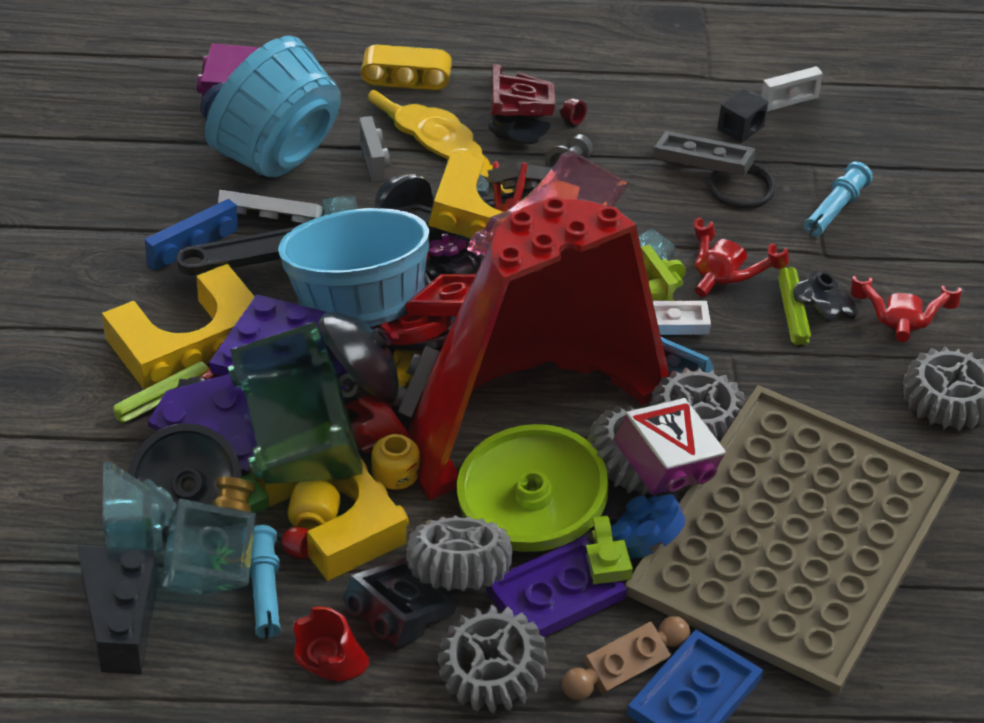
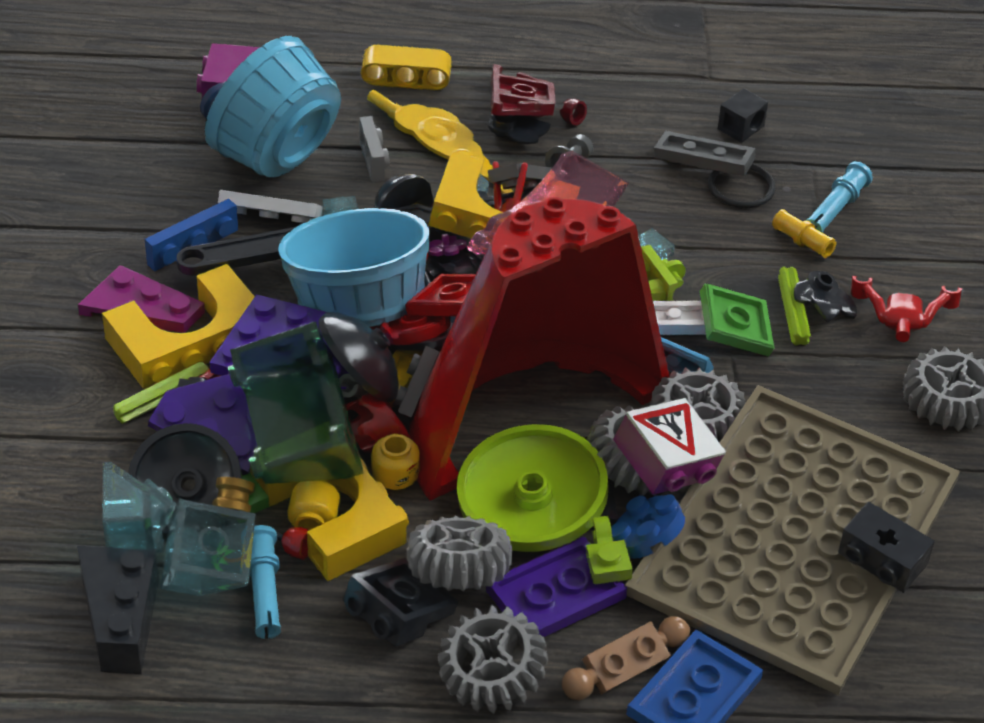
(161, 304): none -> magenta wing
(328, 646): red hair -> none
(725, 258): red piece -> none
(736, 319): none -> bright green tile
(792, 88): white plate -> none
(804, 233): none -> yellow pin
(886, 547): none -> black brick

